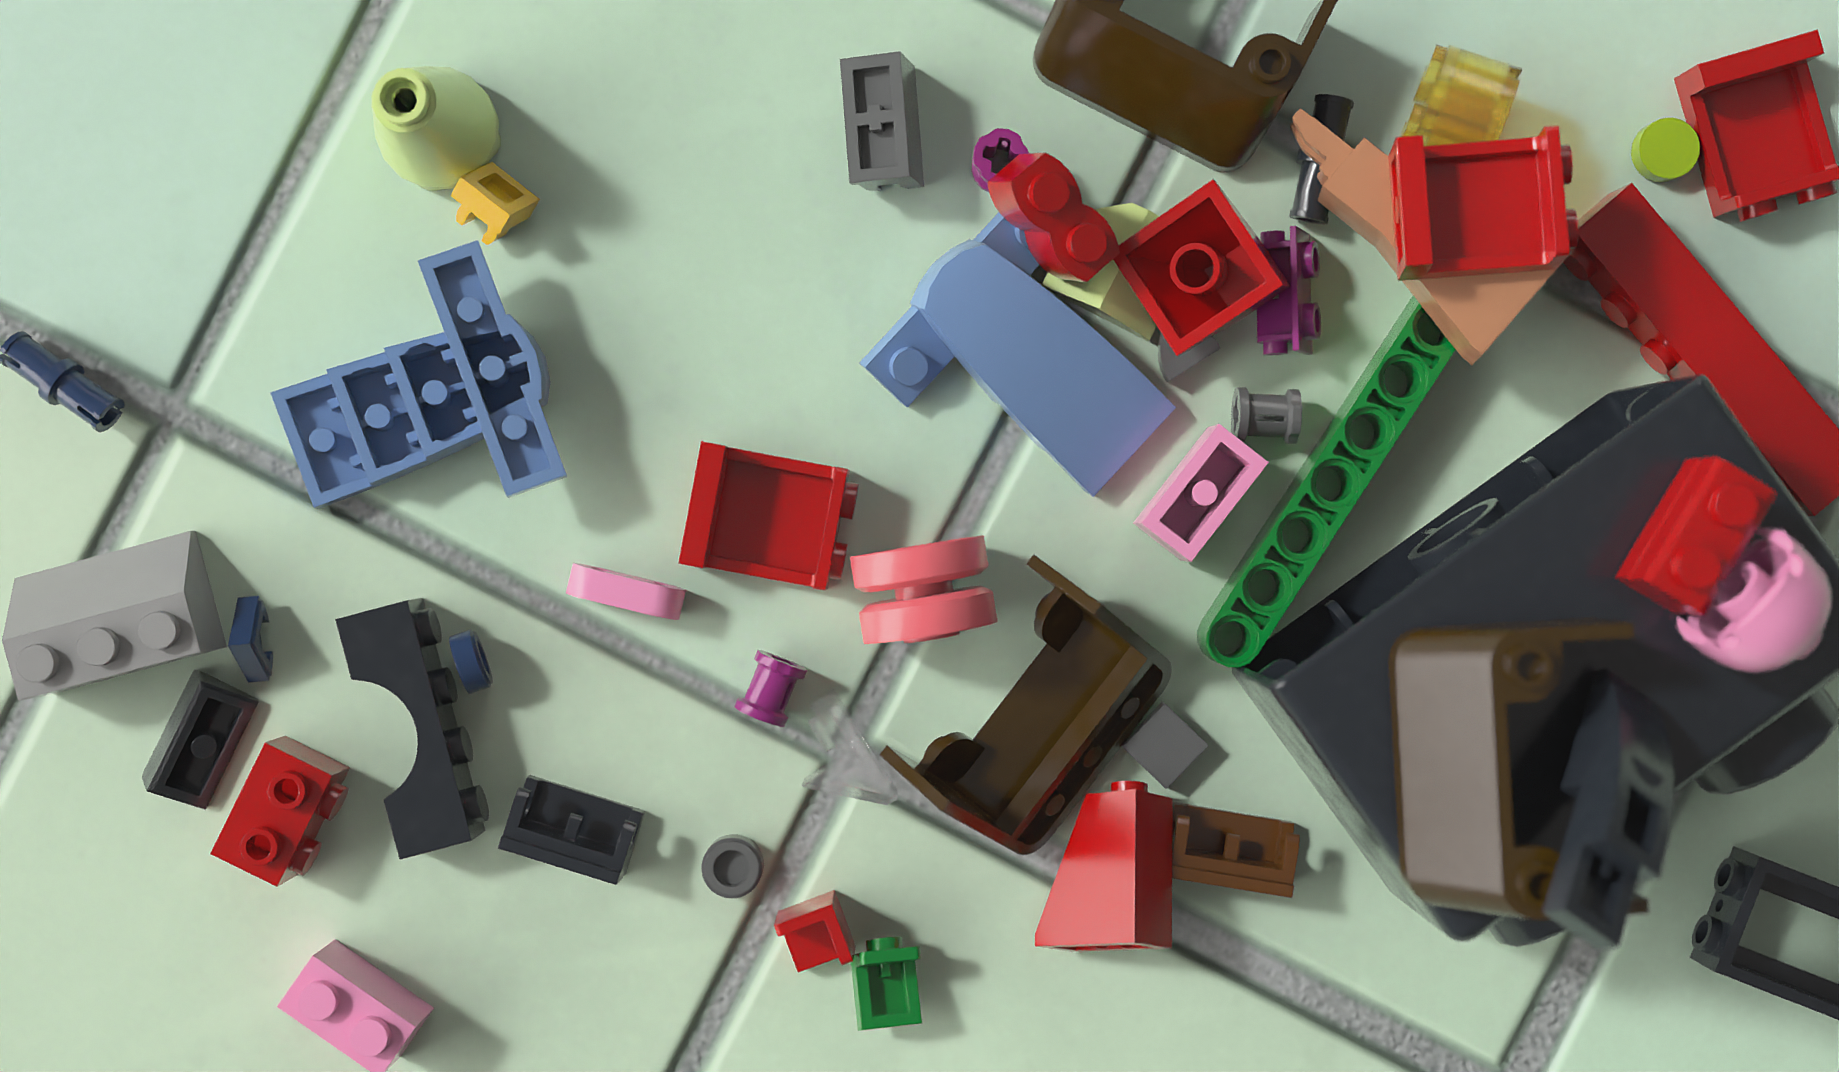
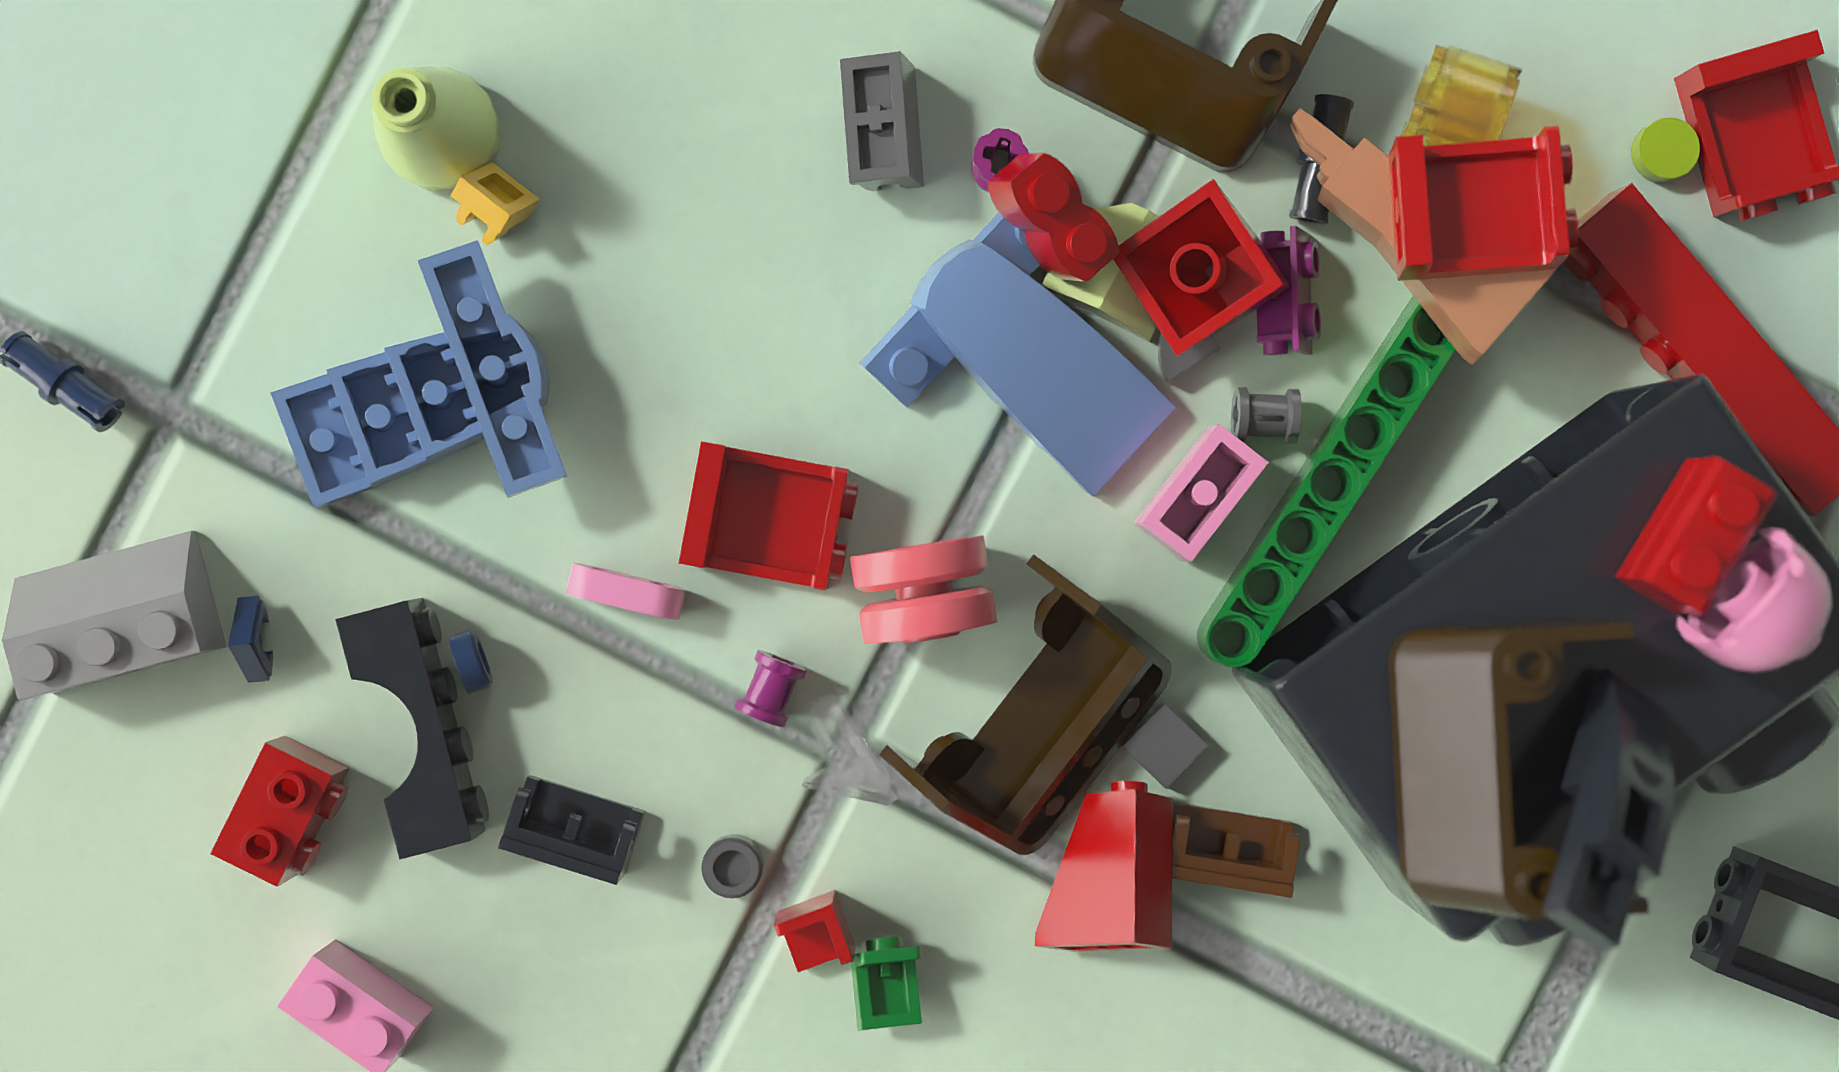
(198, 740): black slope -> none

